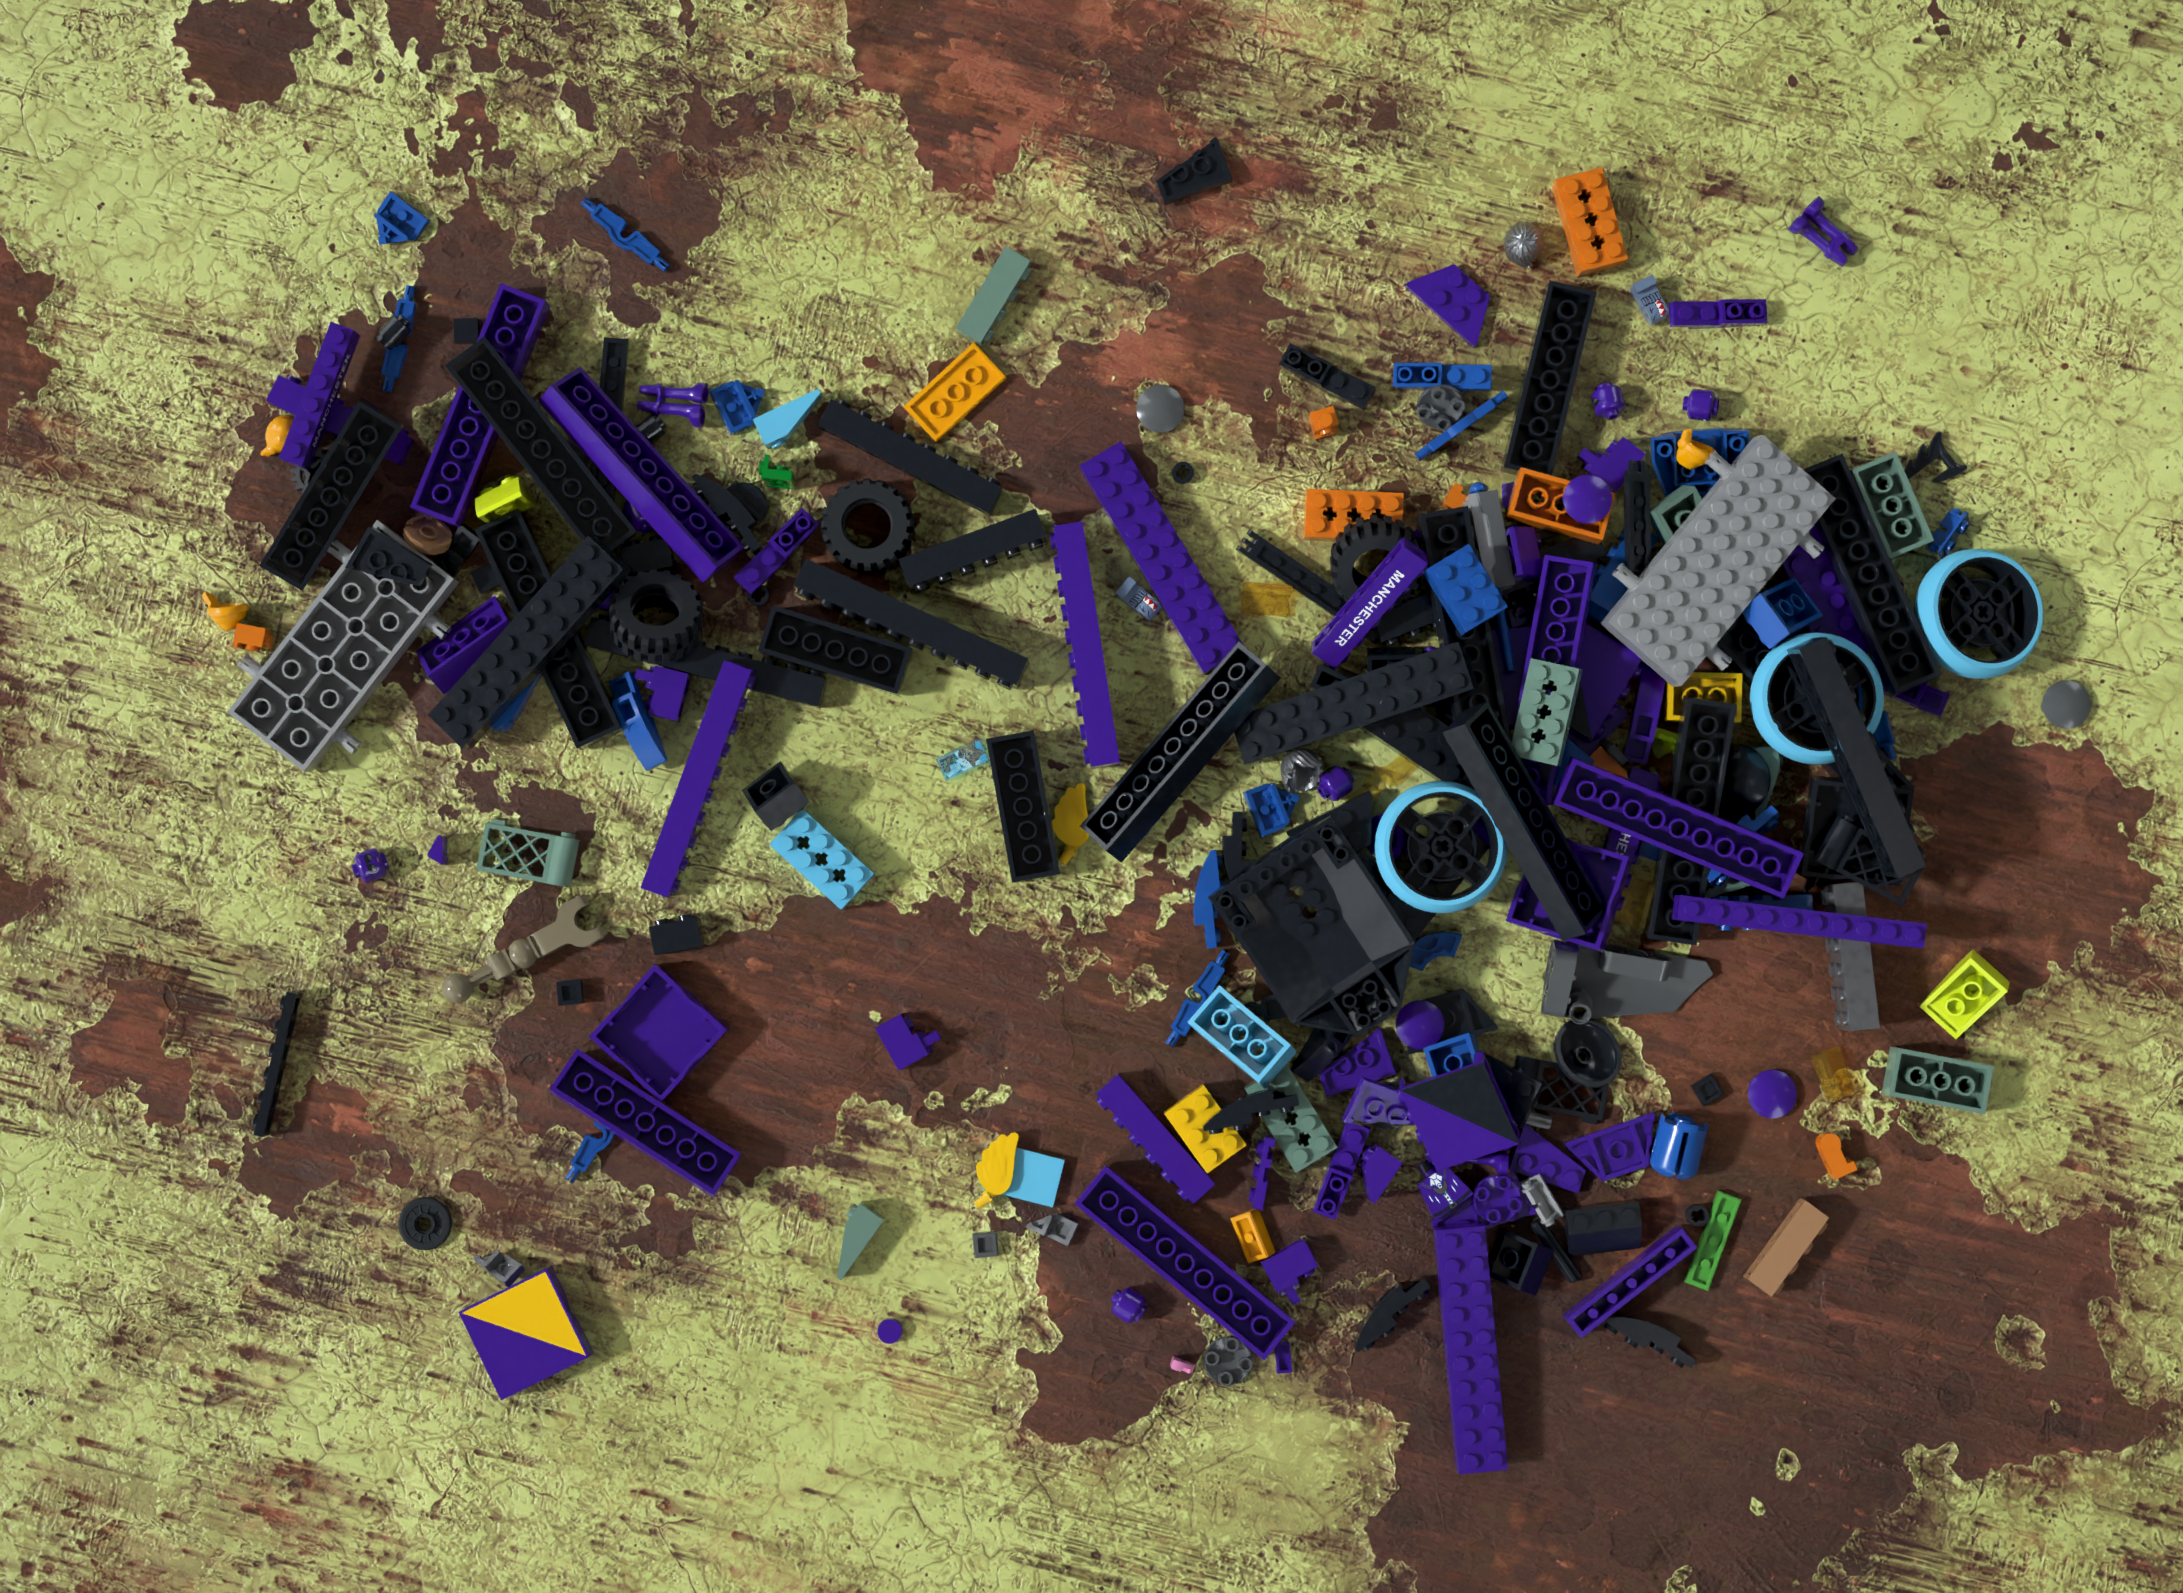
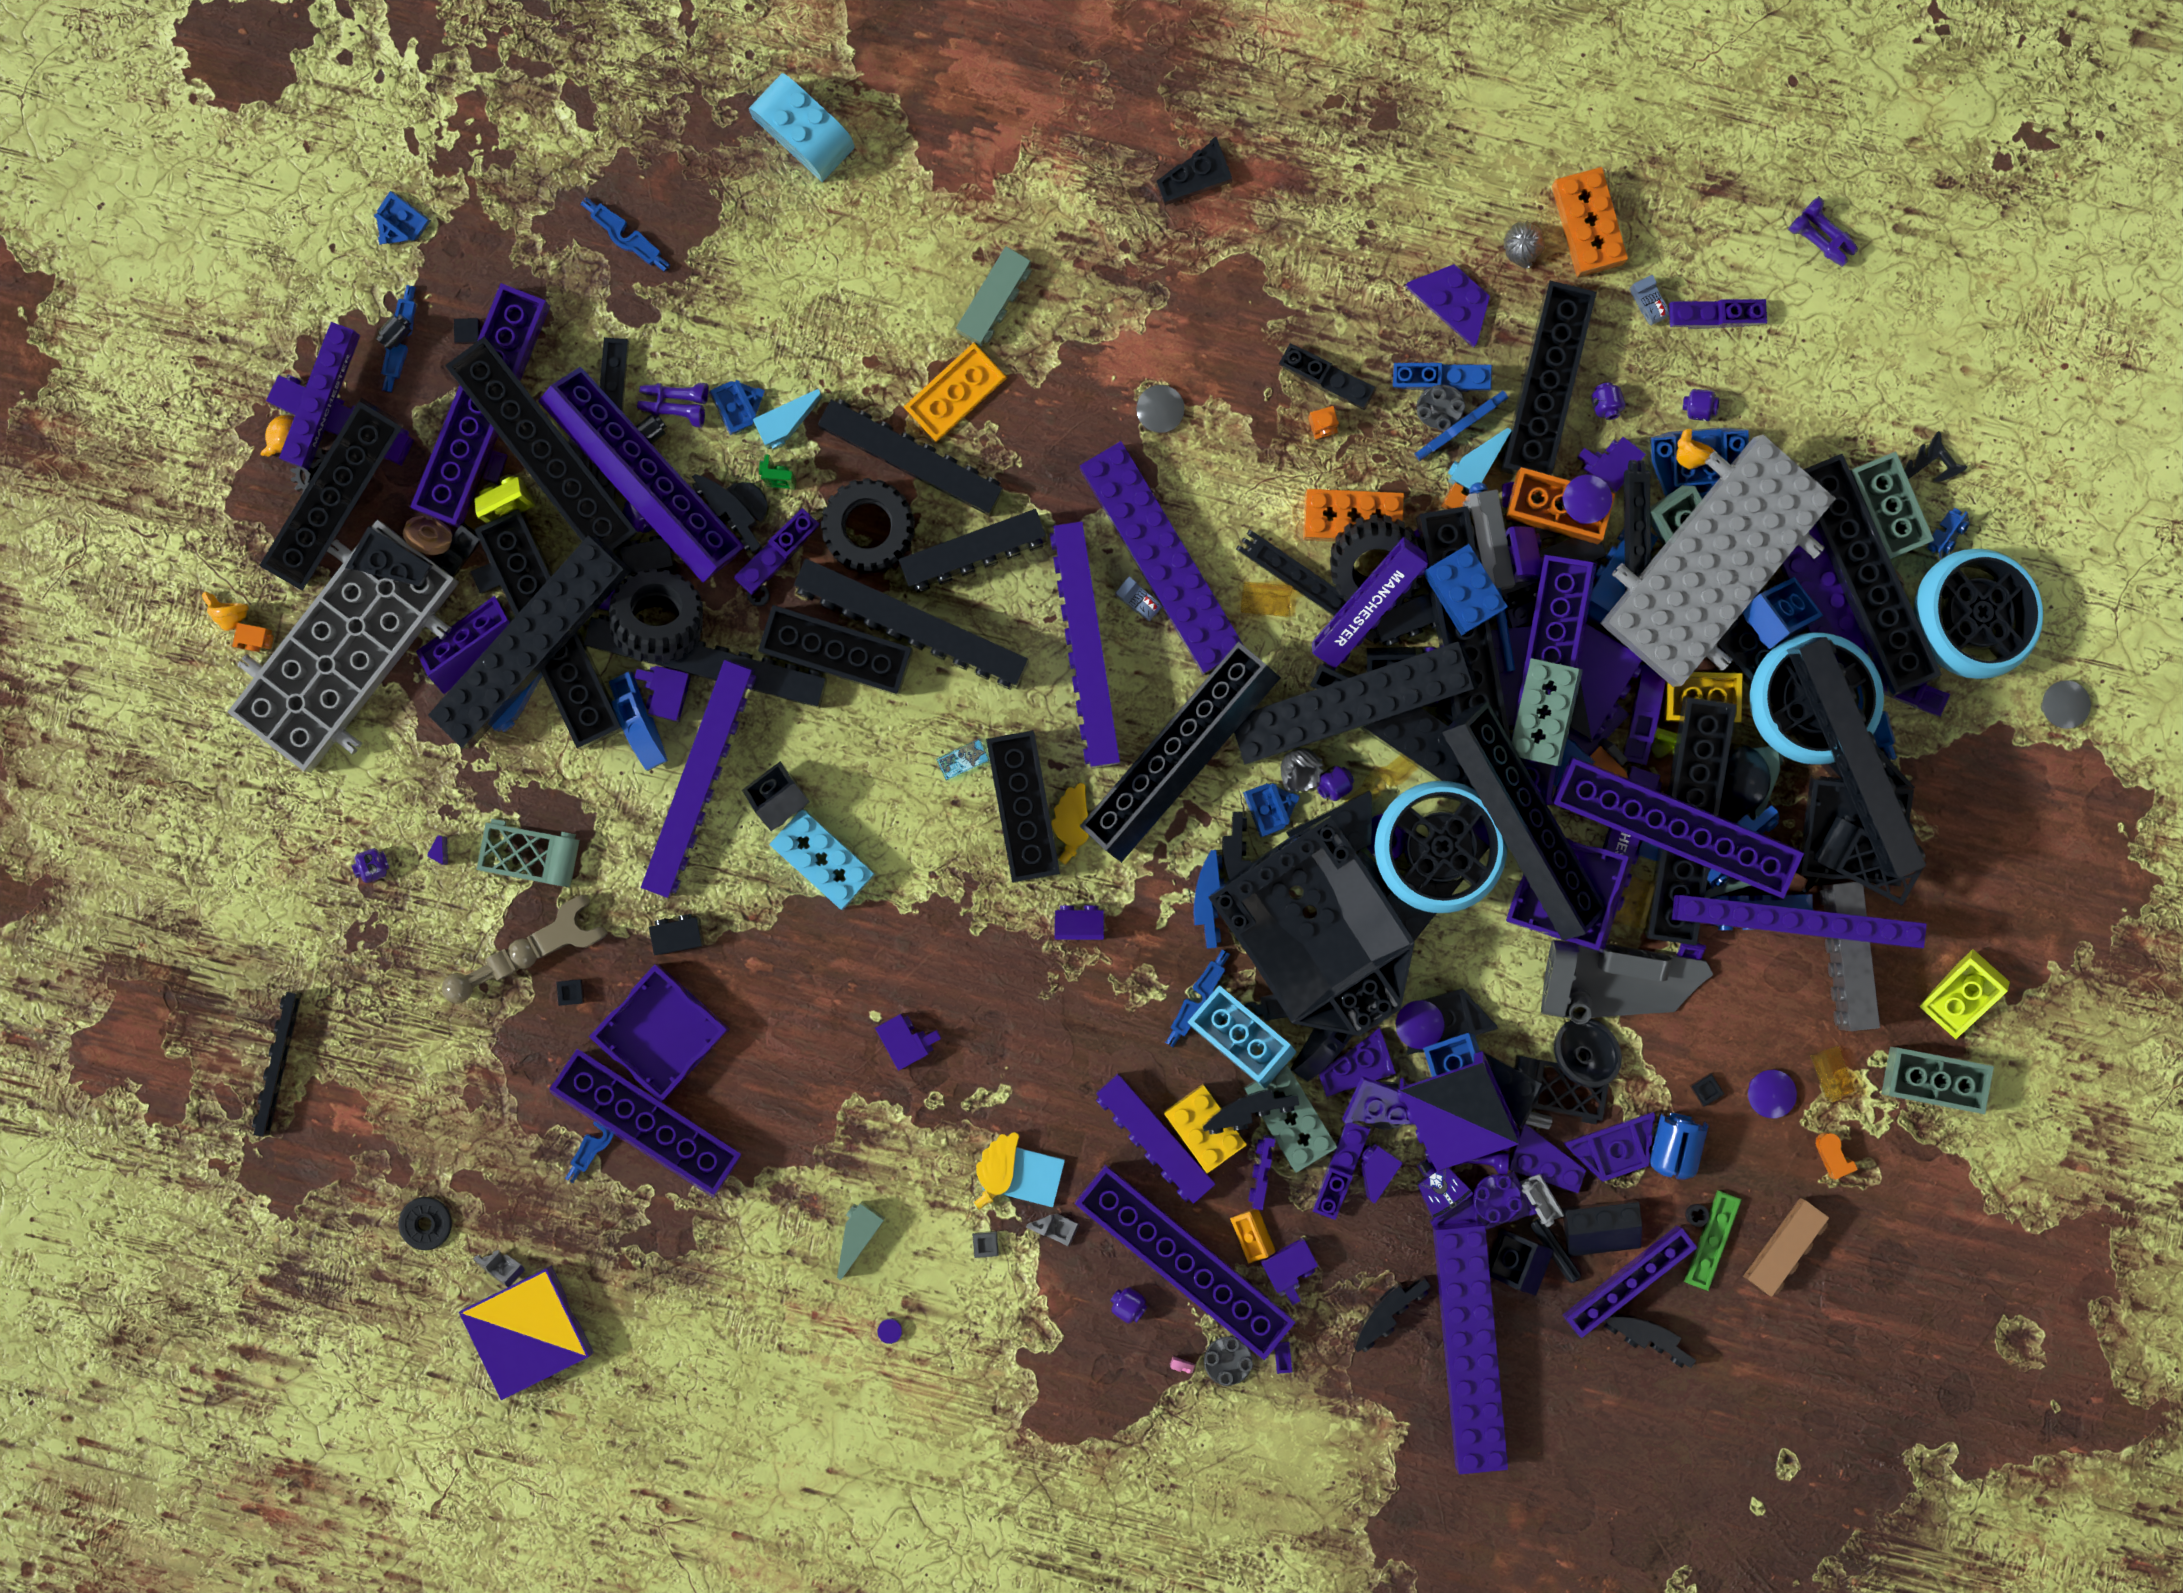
(495, 467): none -> dark purple piece
(802, 126): none -> medium azure brick
(1079, 924): none -> dark purple slope
(1188, 477): black bush -> none
(1434, 946): blue tile -> none
(1476, 464): none -> medium azure slope
(1691, 951): none -> dark purple slope

